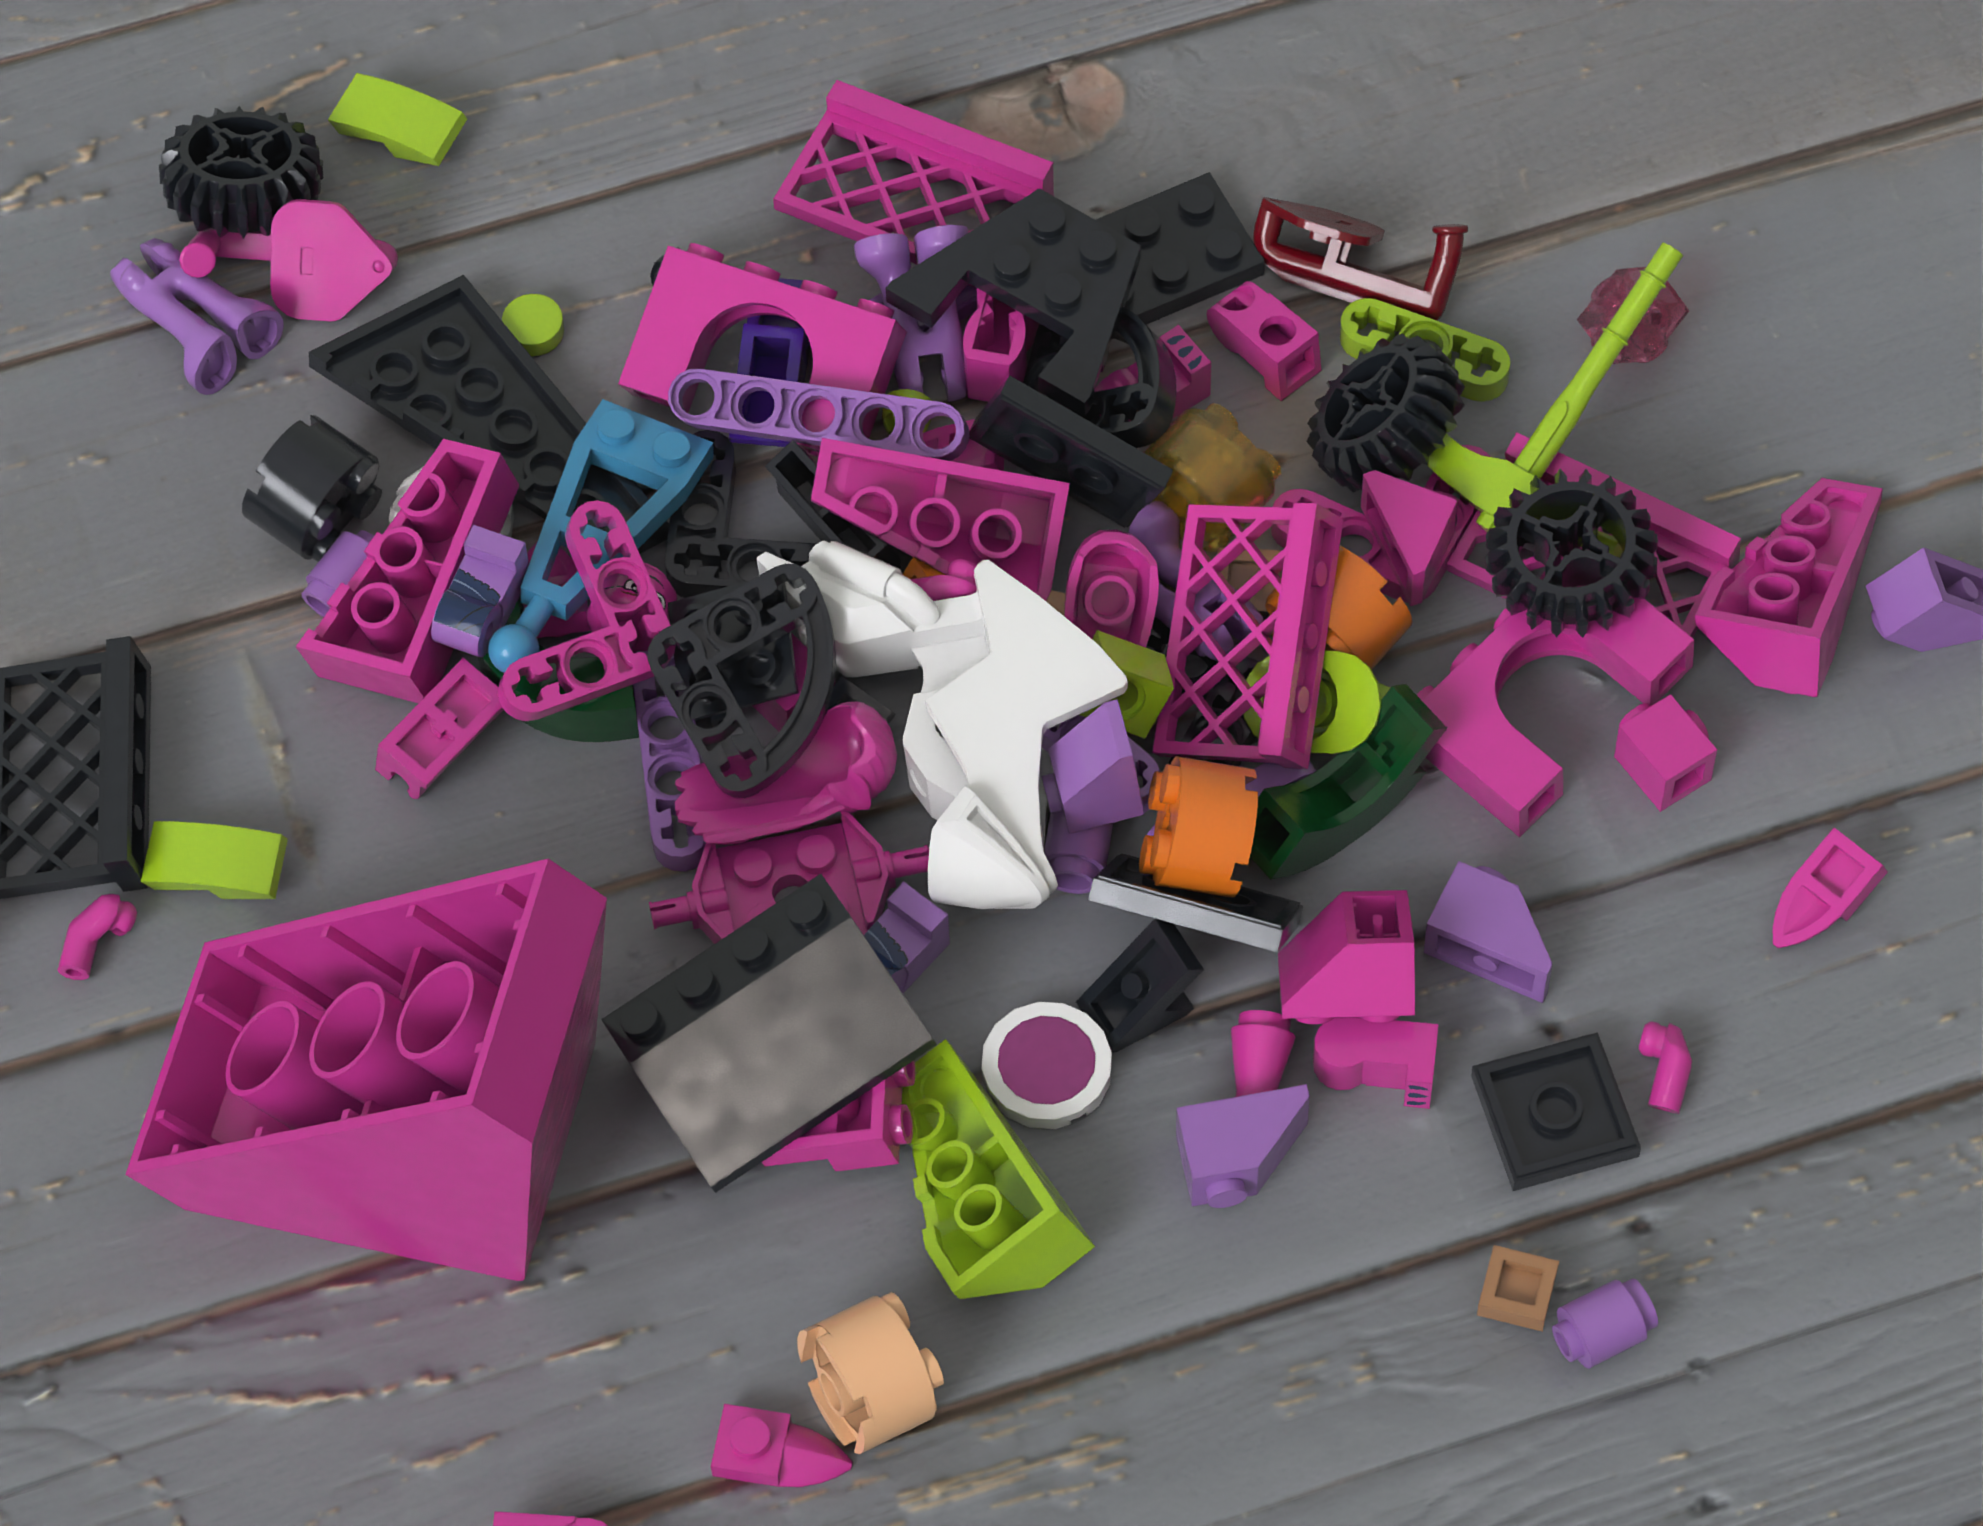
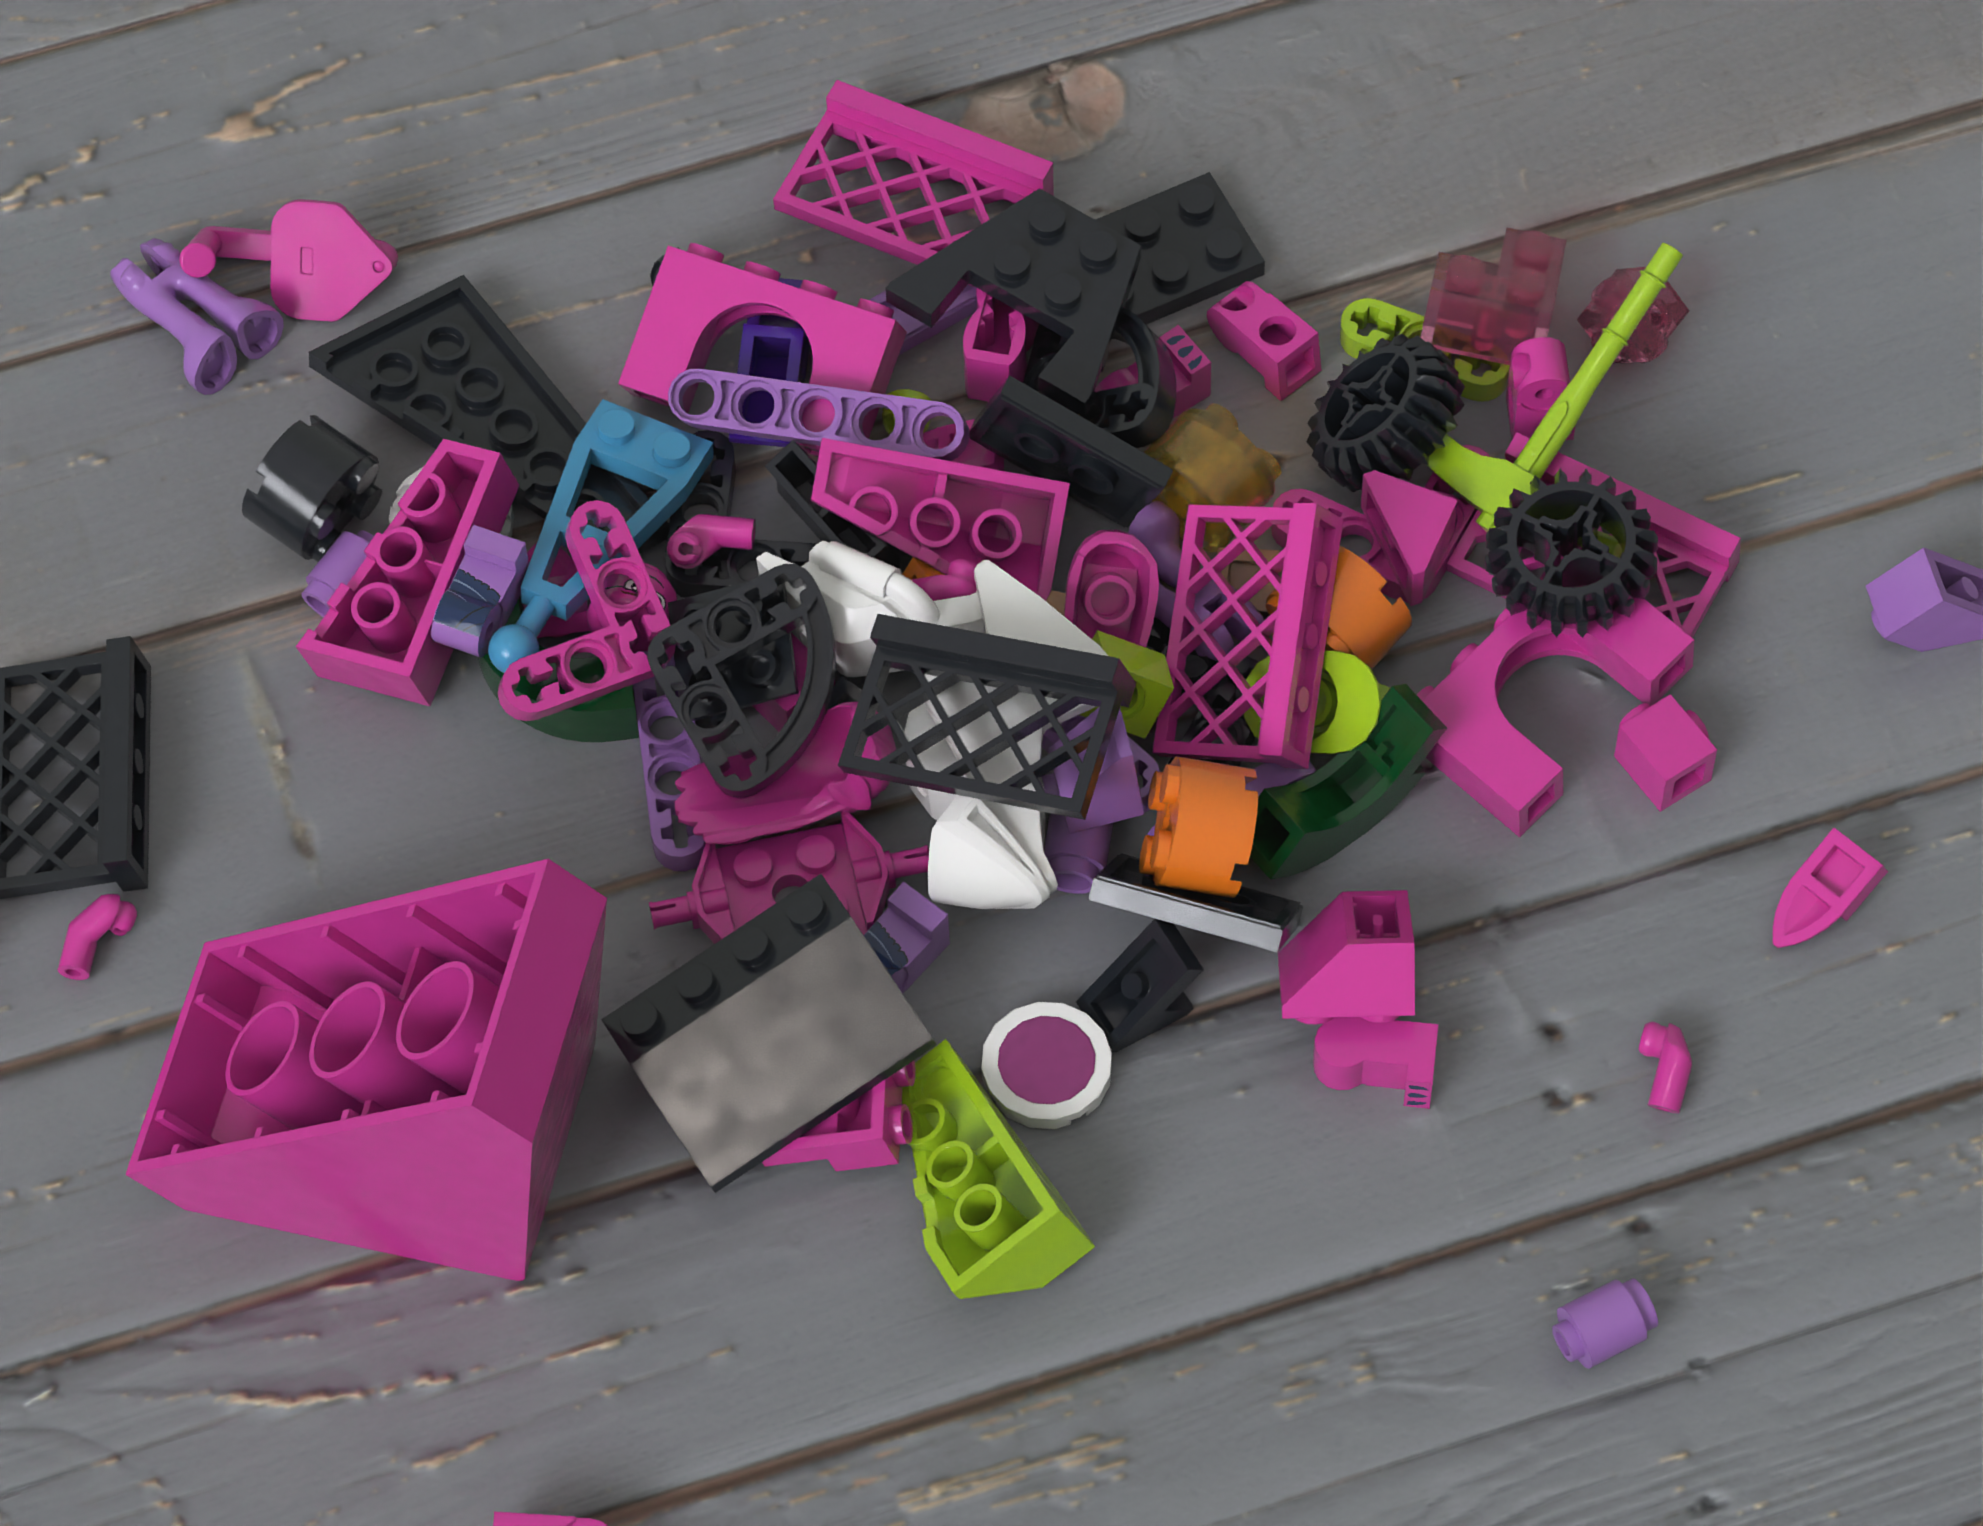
(214, 858): lime slope -> none
(238, 170): black gear -> none
(398, 116): lime slope -> none
(439, 728): dark pink hinge -> none
(535, 323): lime tile -> none
(706, 535): none -> dark pink arm
(773, 1451): dark pink plate -> none
(870, 1372): light nougat brick -> none
(888, 258): medium lavender piece -> none
(995, 662): none -> black fence
(1238, 1142): medium lavender slope -> none
(1260, 1050): dark pink cone -> none
(1345, 280): dark red piece -> none
(1489, 932): medium lavender slope -> none
(1493, 307): none -> clear pink brick
(1518, 1288): medium nougat plate -> none
(1534, 383): none -> dark pink leg
(1555, 1111): black plate -> none
(1791, 592): dark pink wedge -> none

